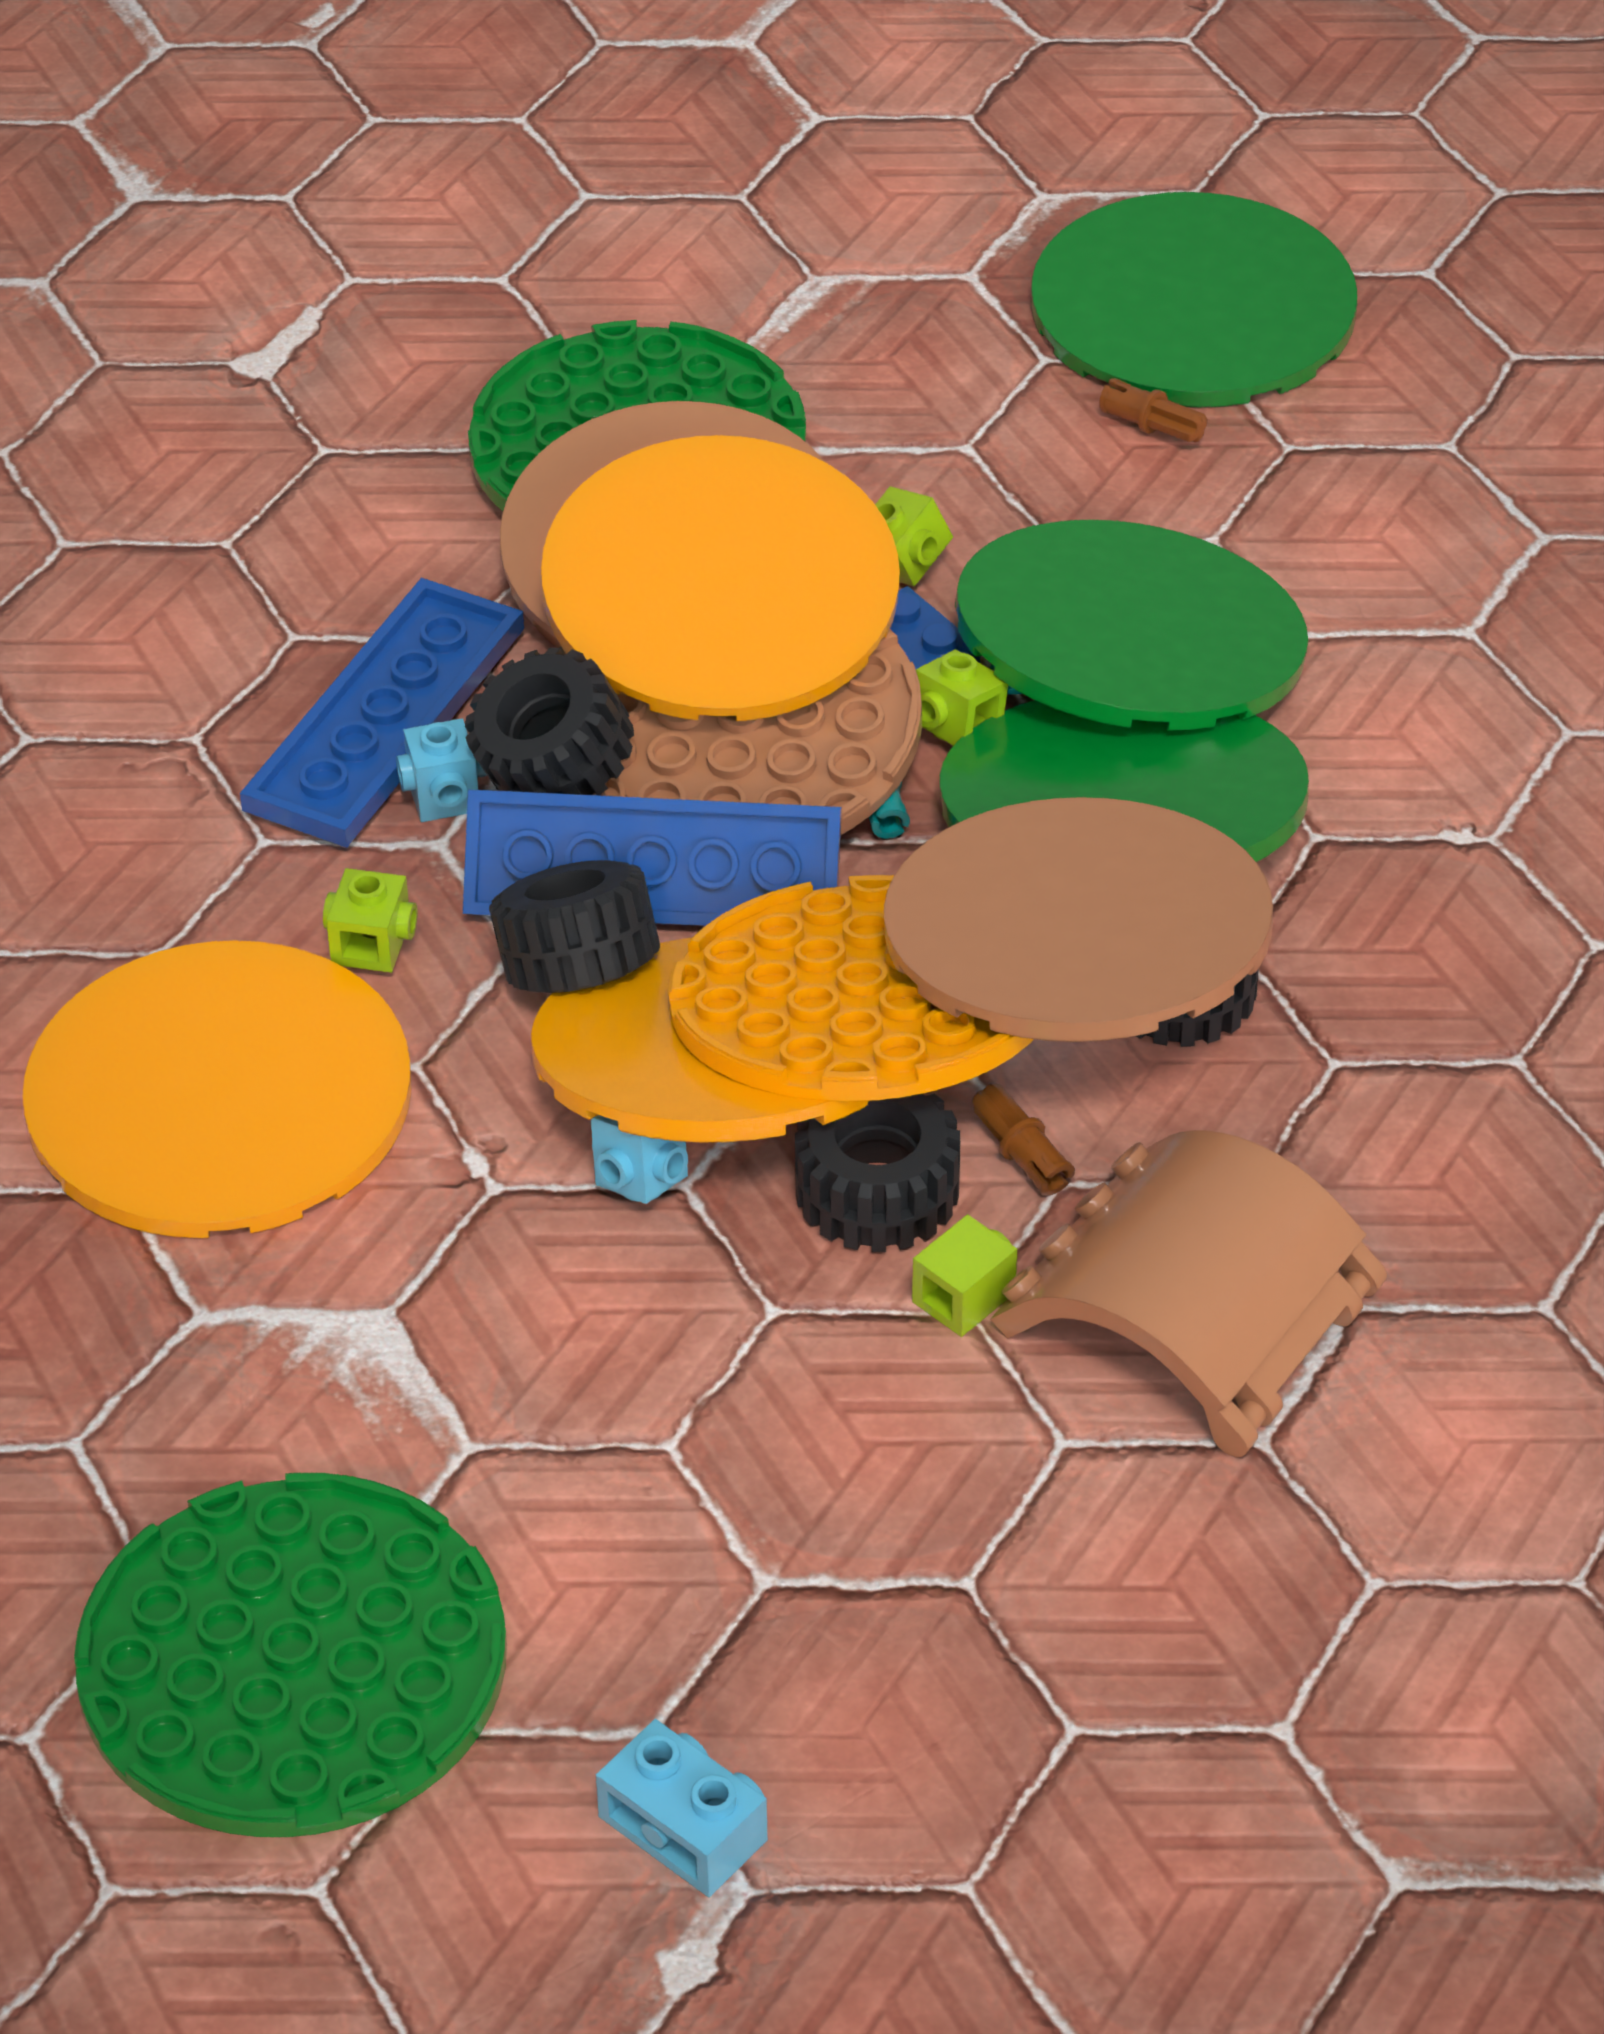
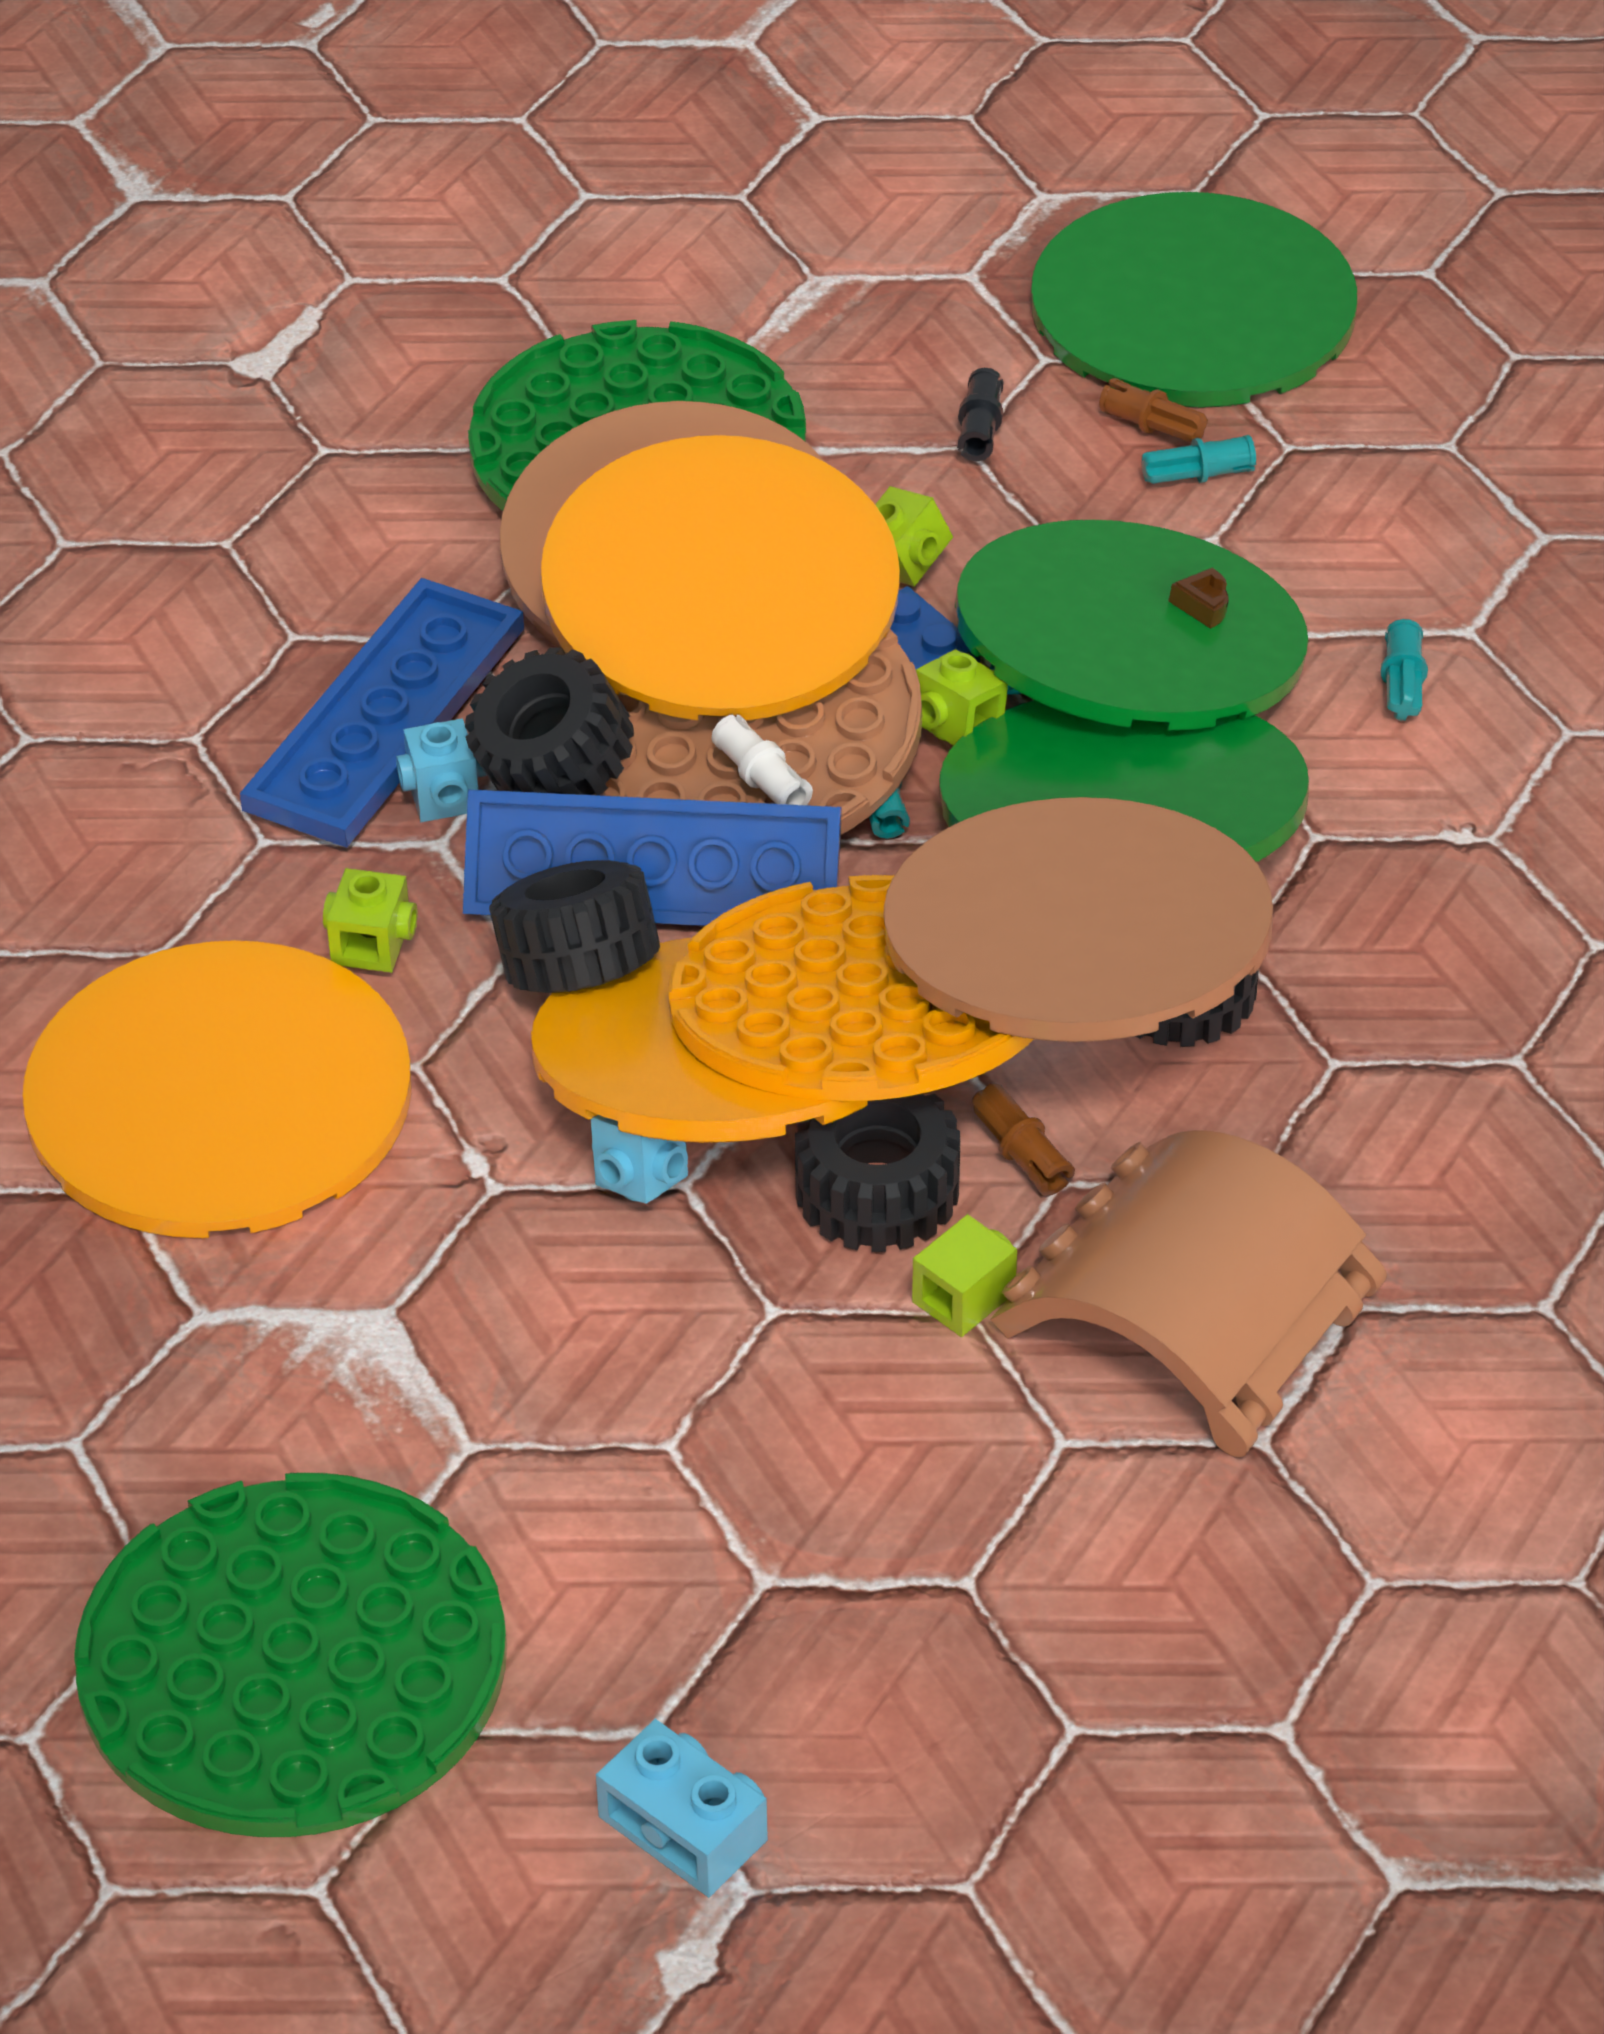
(760, 762): none -> white pin
(980, 414): none -> black pin
(1200, 460): none -> teal axle
(1202, 597): none -> reddish brown tile
(1404, 668): none -> teal axle

